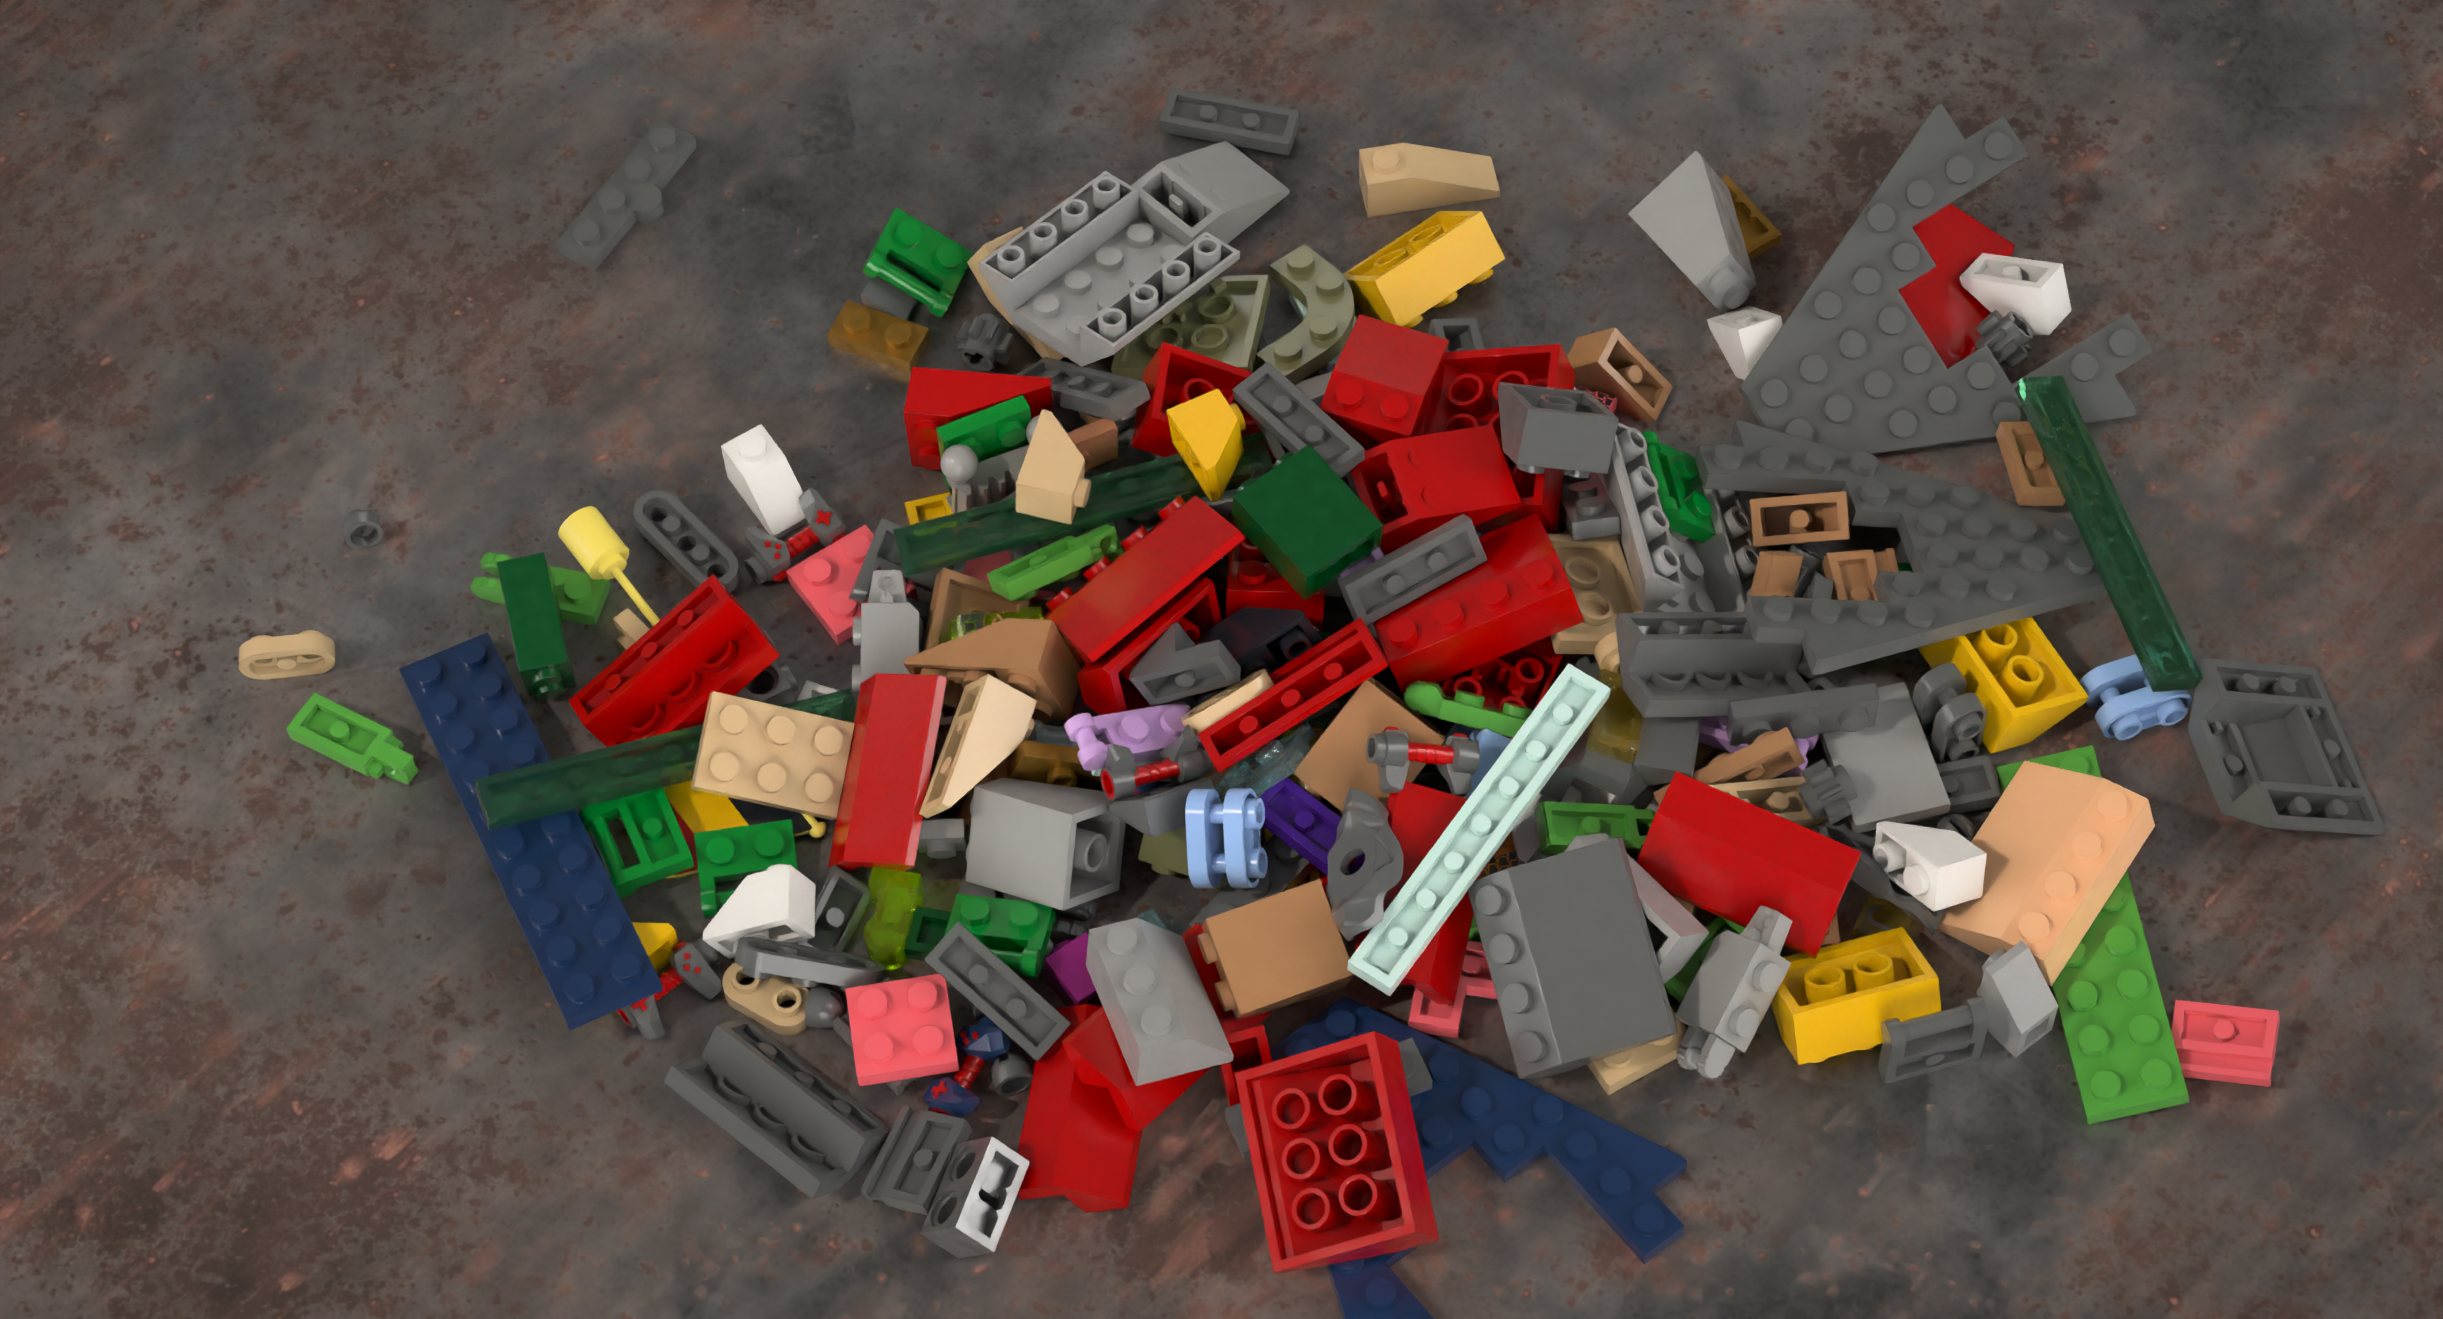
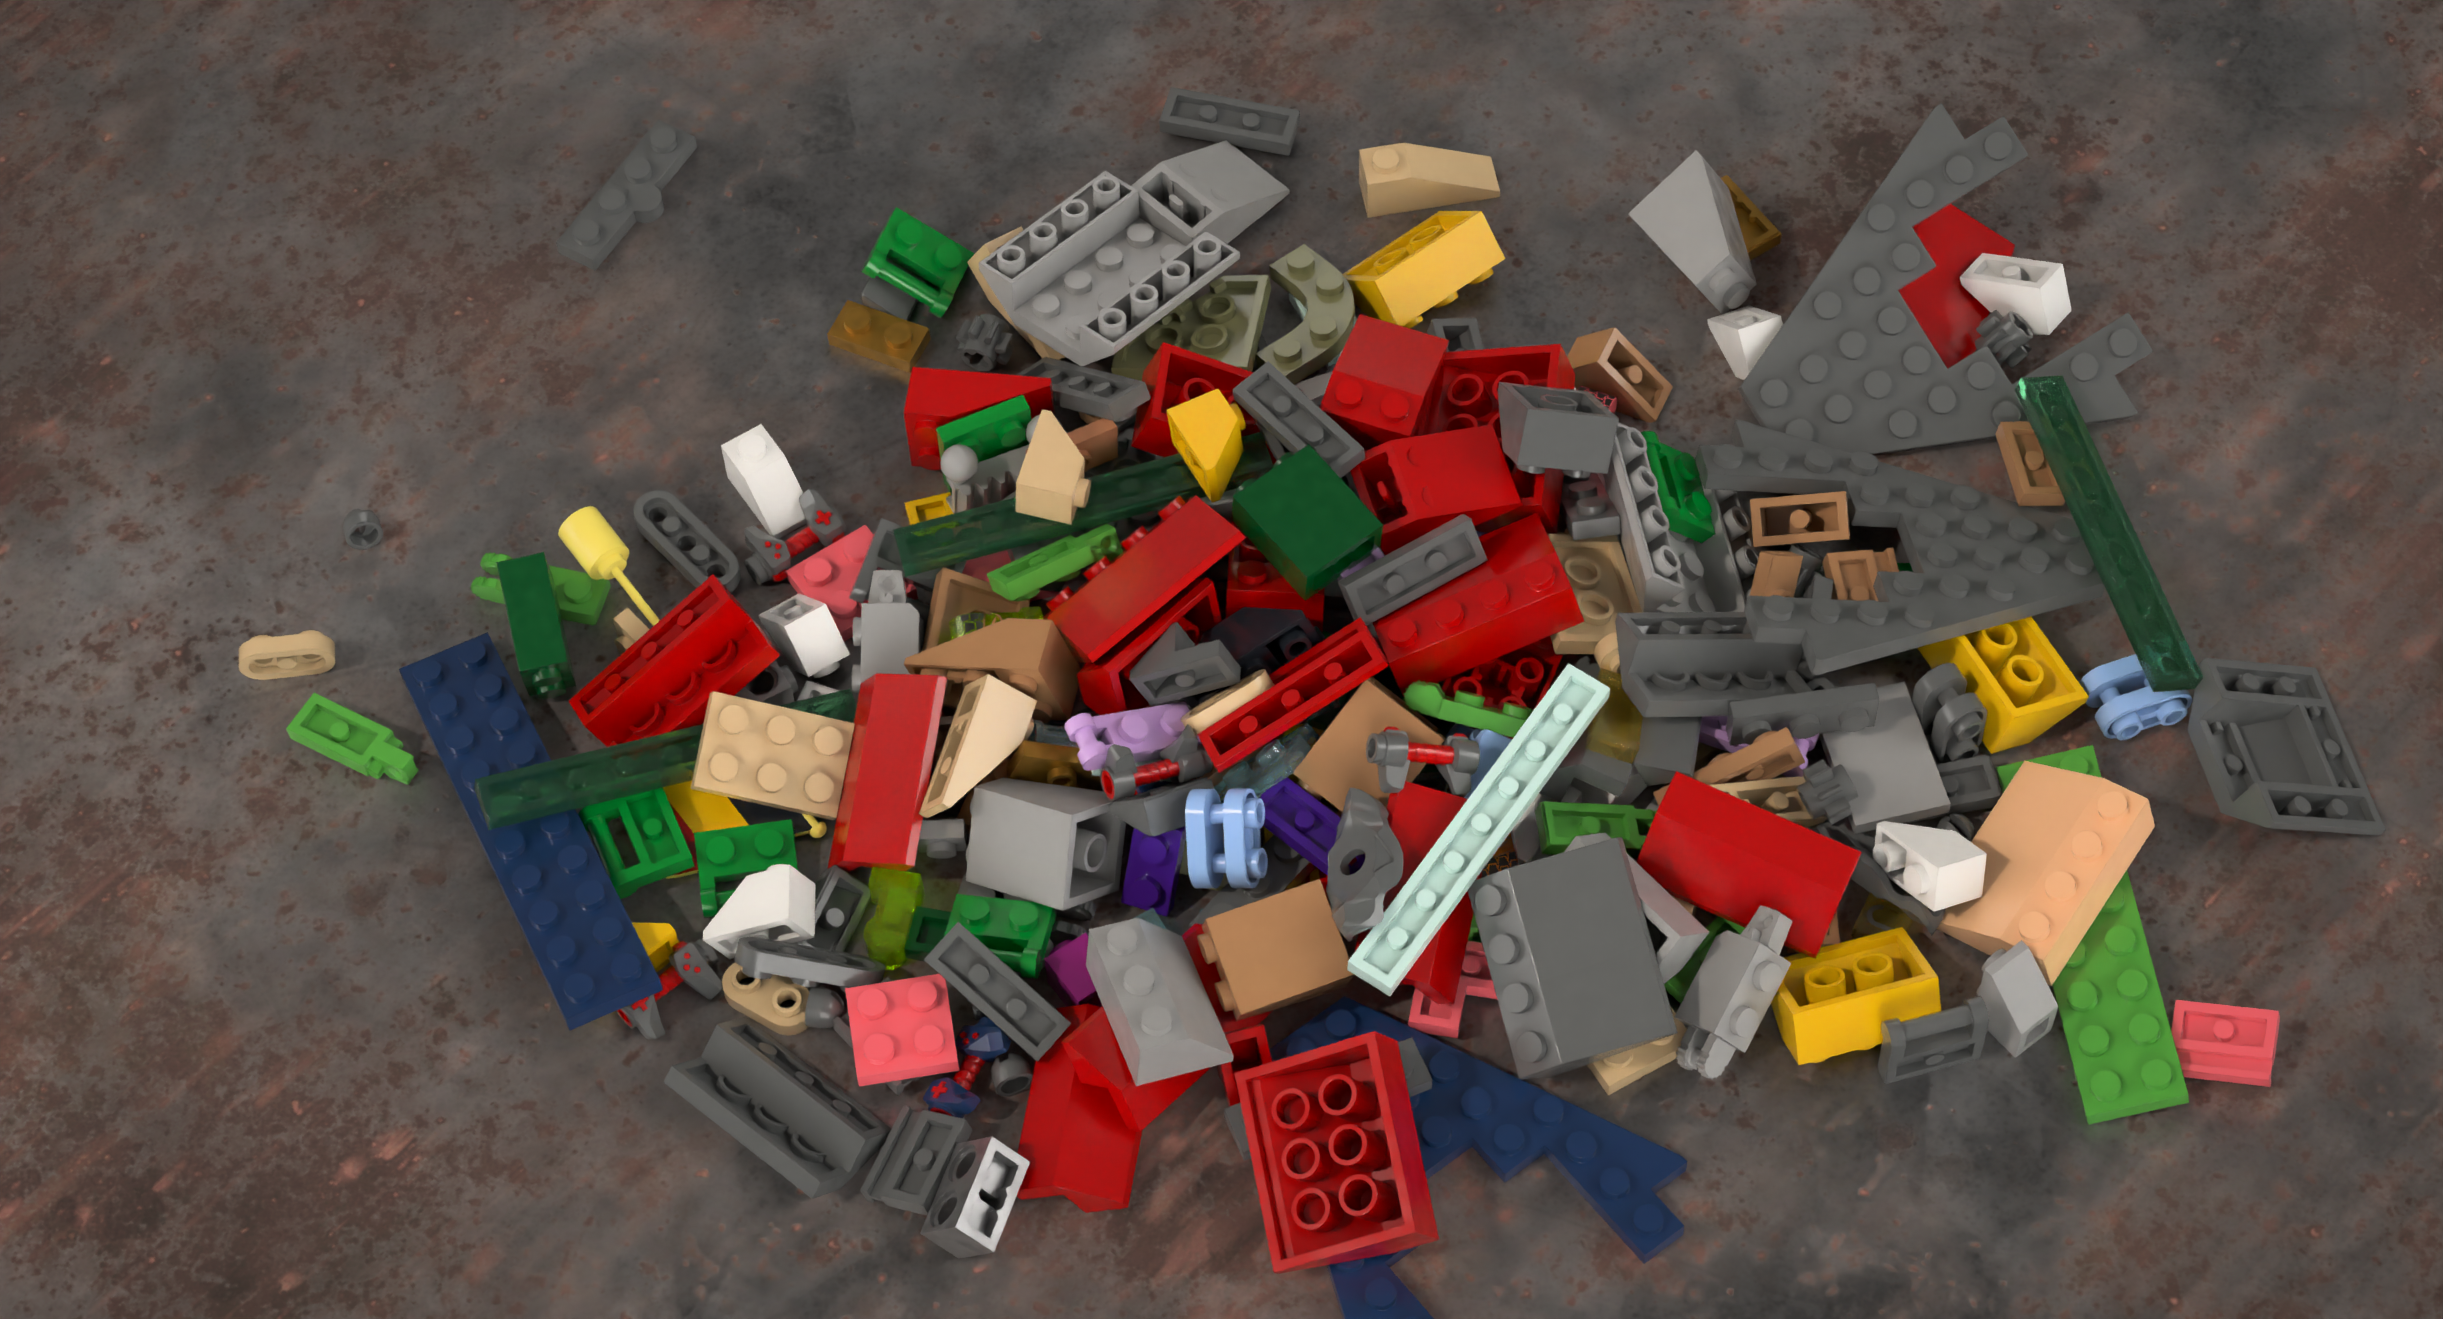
(806, 635): none -> white slope
(1154, 870): none -> dark purple plate

